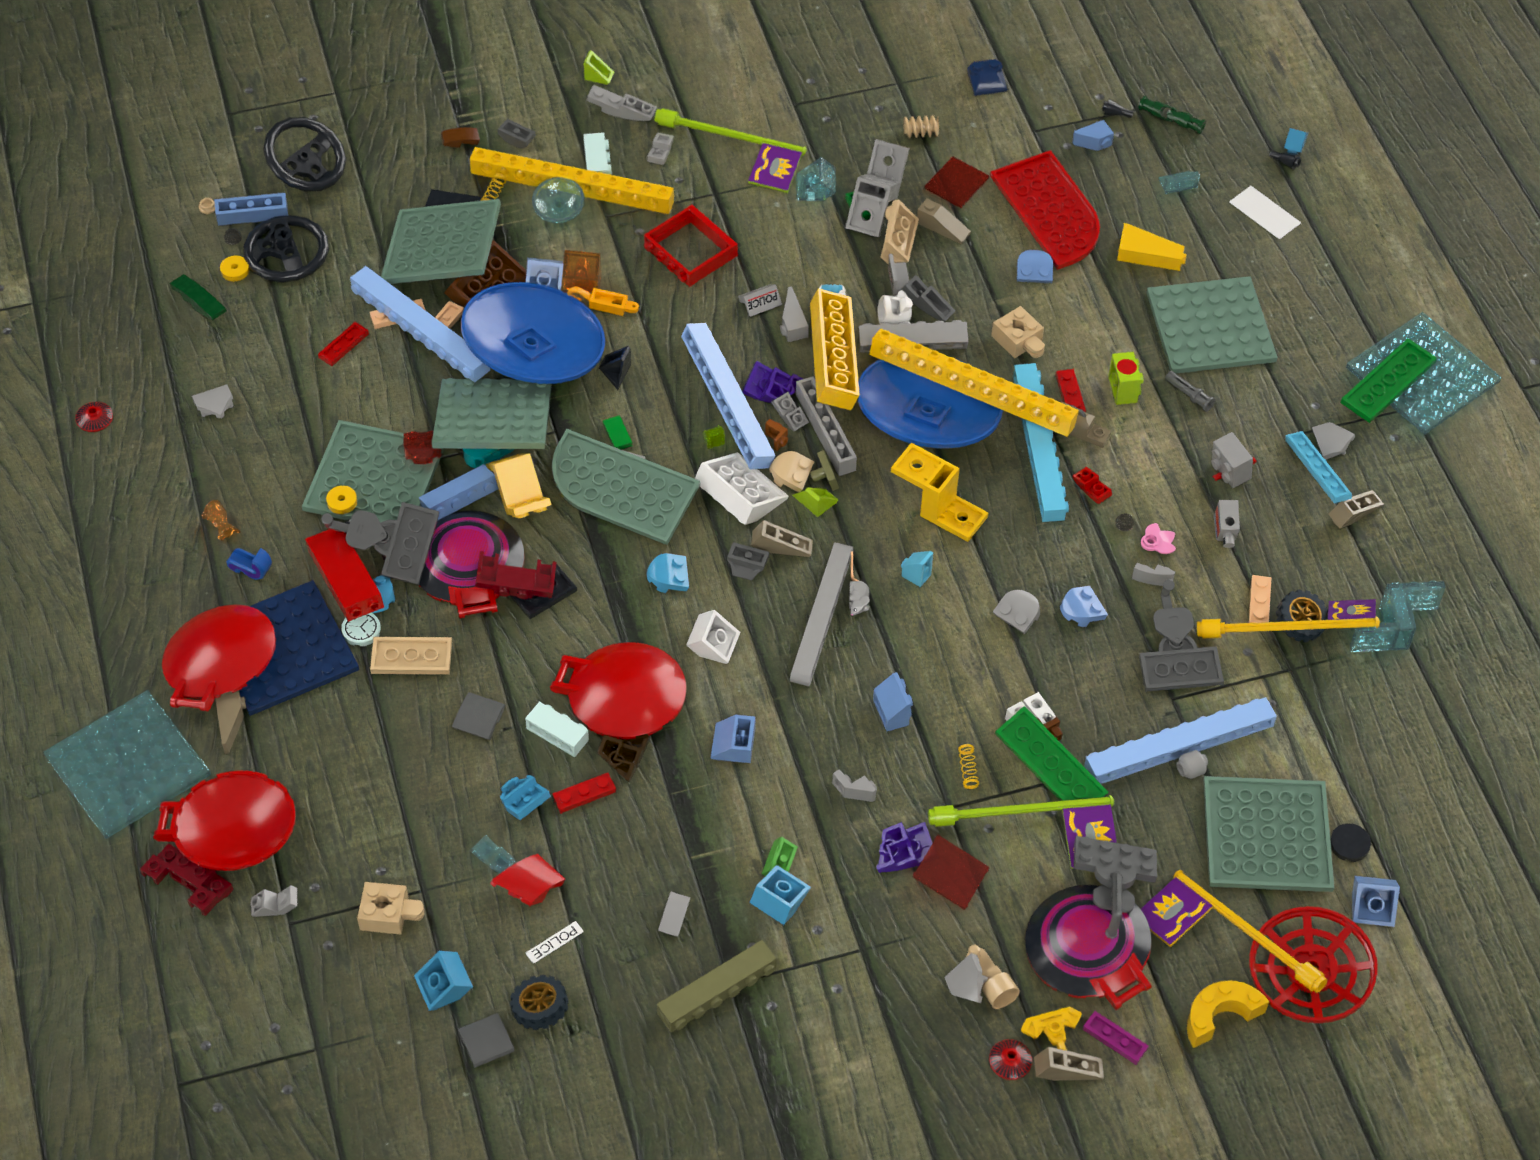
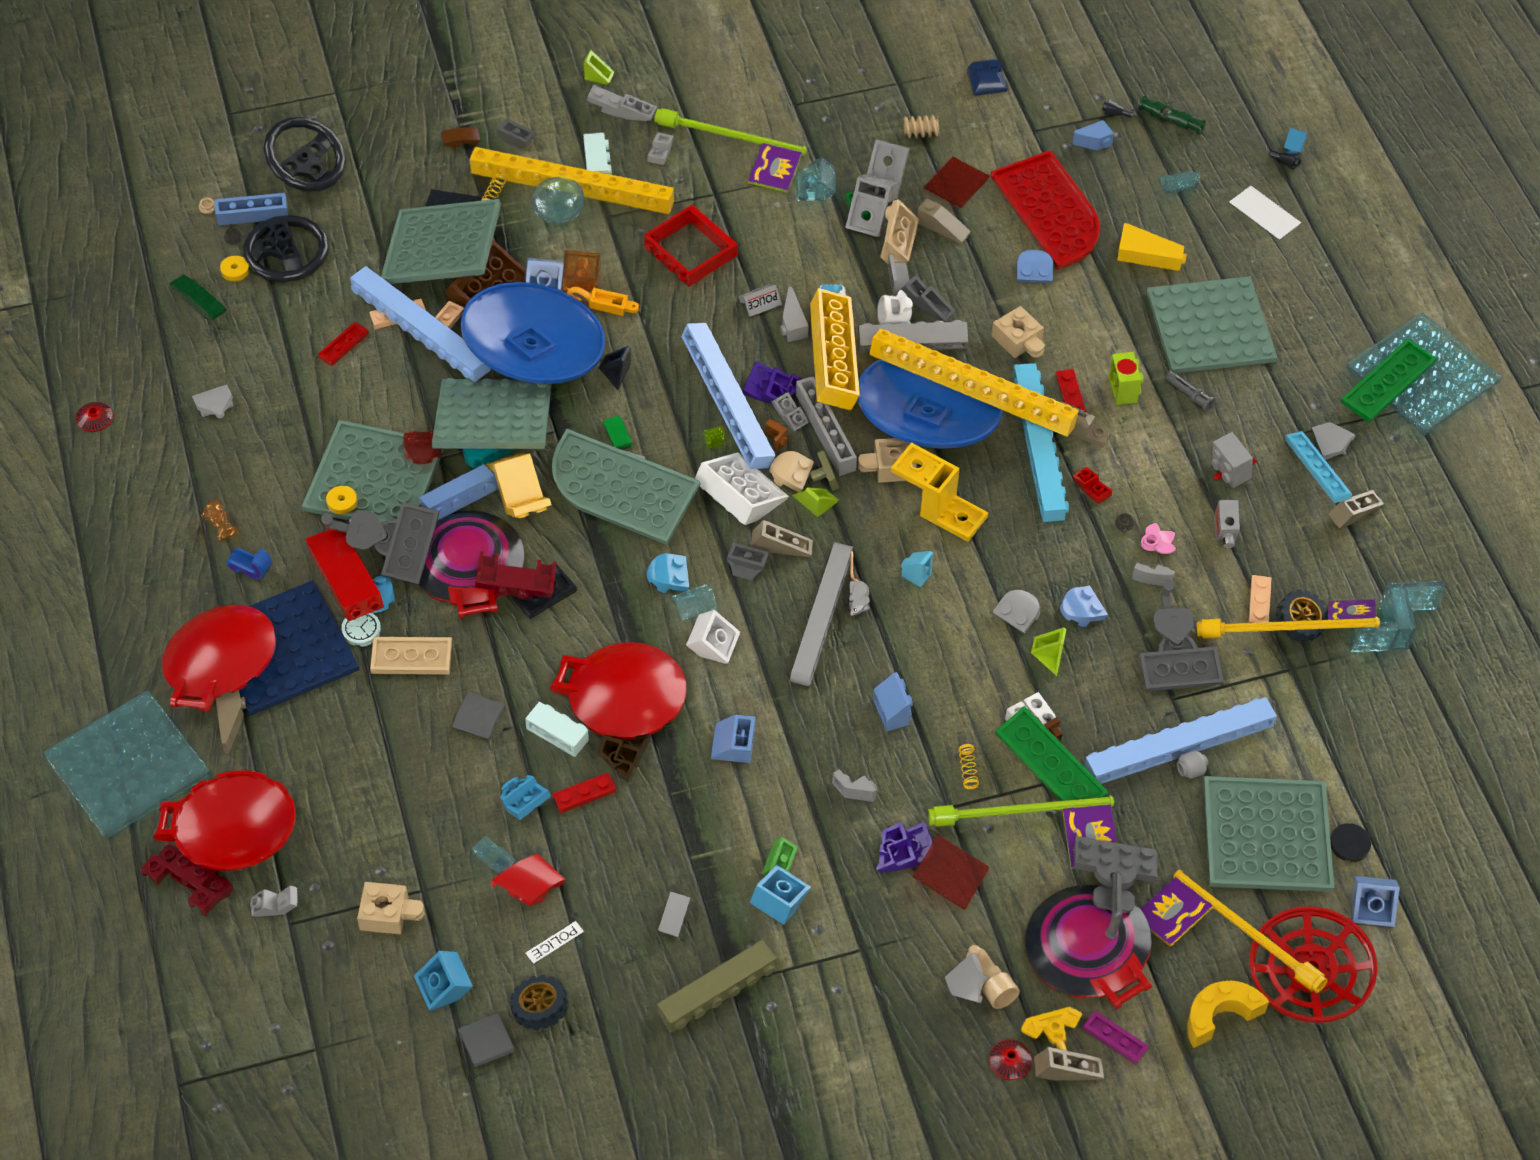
(694, 602): none -> clear light blue panel
(885, 454): none -> tan brick
(1049, 648): none -> lime slope

